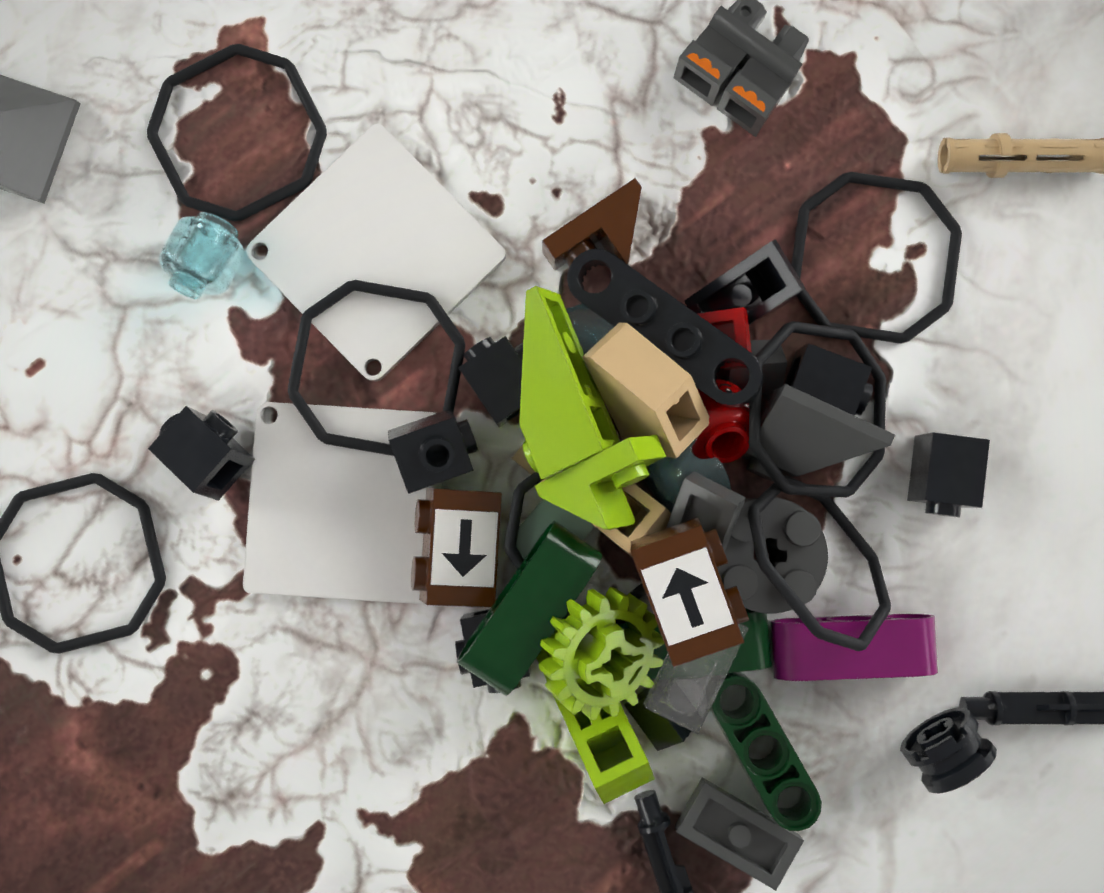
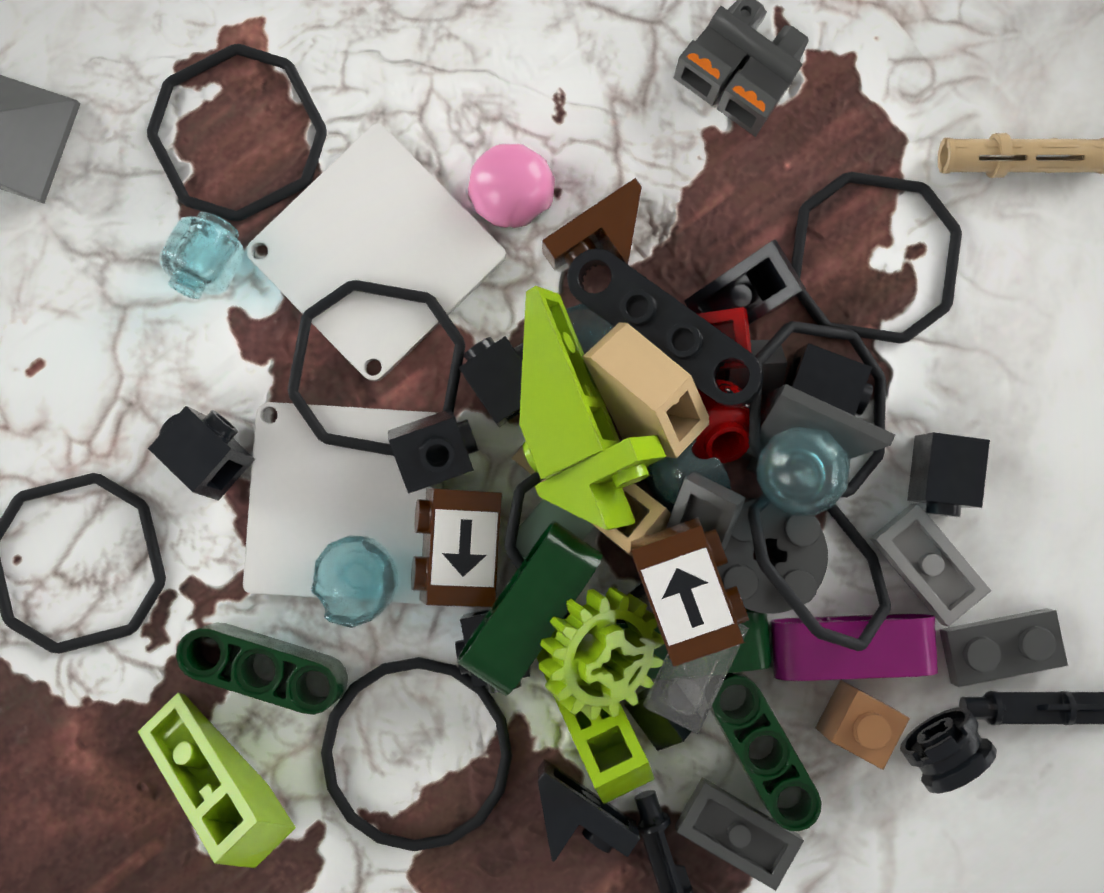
(215, 786): none -> lime slope
(237, 673): none -> dark green beam
(341, 801): none -> black piece
(355, 580): none -> clear light blue hair
(511, 185): none -> bright pink hair
(571, 804): none -> black slope
(803, 471): none -> clear light blue hair
(862, 724): none -> medium nougat brick
(930, 564): none -> light grey plate
(1003, 647): none -> dark grey plate

